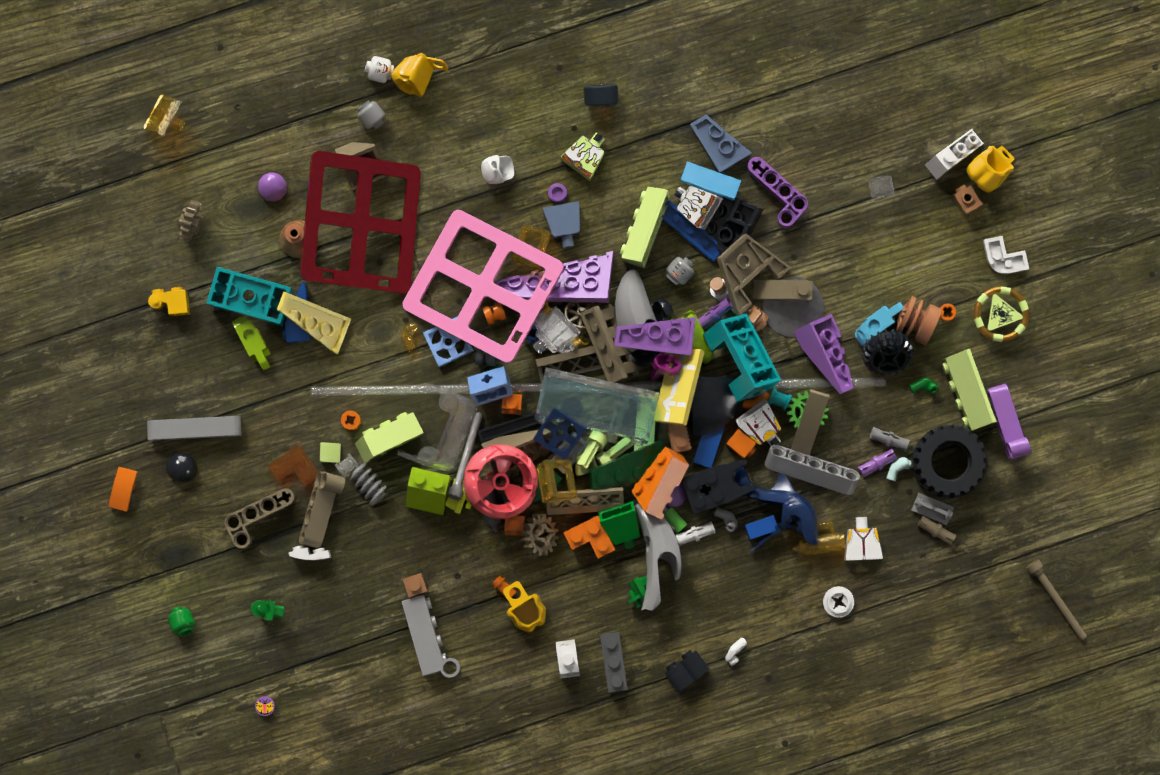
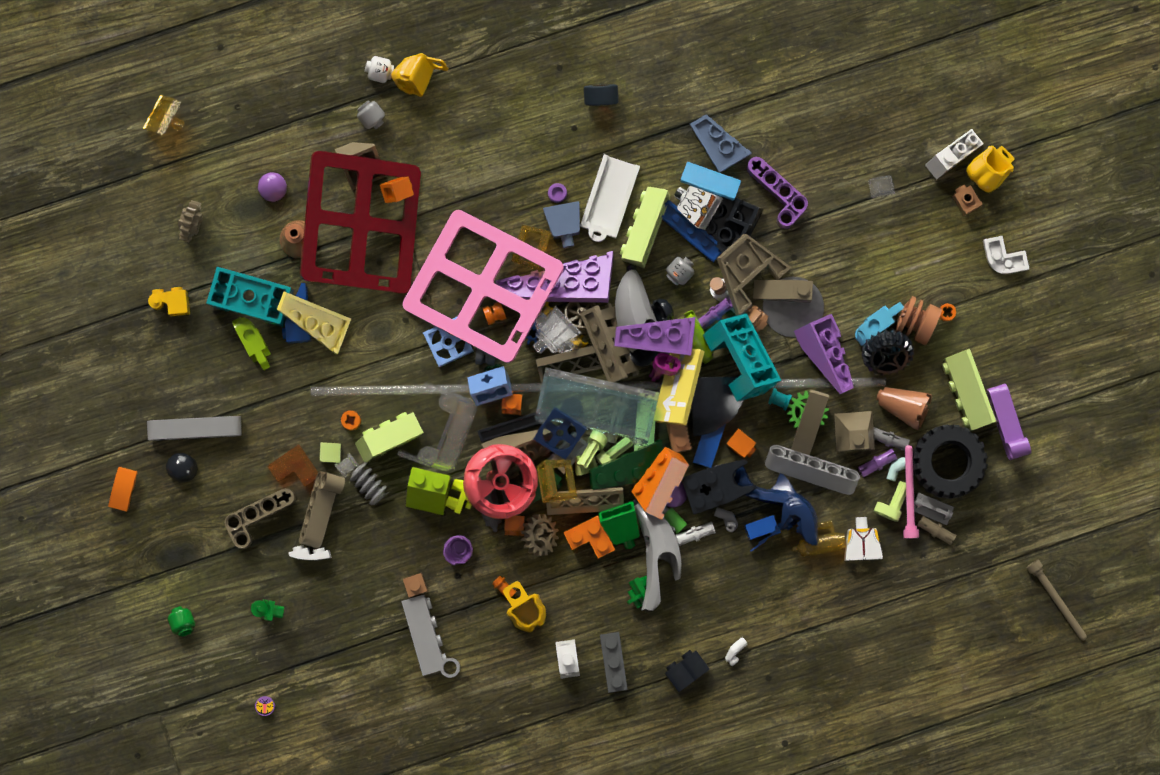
(396, 189): none -> orange brick
(408, 331): clear yellow arm -> none
(455, 491): light grey piece -> none
(457, 550): none -> medium lavender hair
(497, 169): white helmet -> none
(585, 155): torso -> none
(609, 198): none -> white piece
(748, 404): orange arm -> none
(760, 424): white torso -> none
(839, 611): white gear -> none
(854, 431): none -> dark tan slope
(893, 511): none -> yellowish green piece
(905, 405): none -> nougat cone
(911, 529): none -> bright pink piece
(925, 384): green arm -> none
(1001, 314): piece -> none

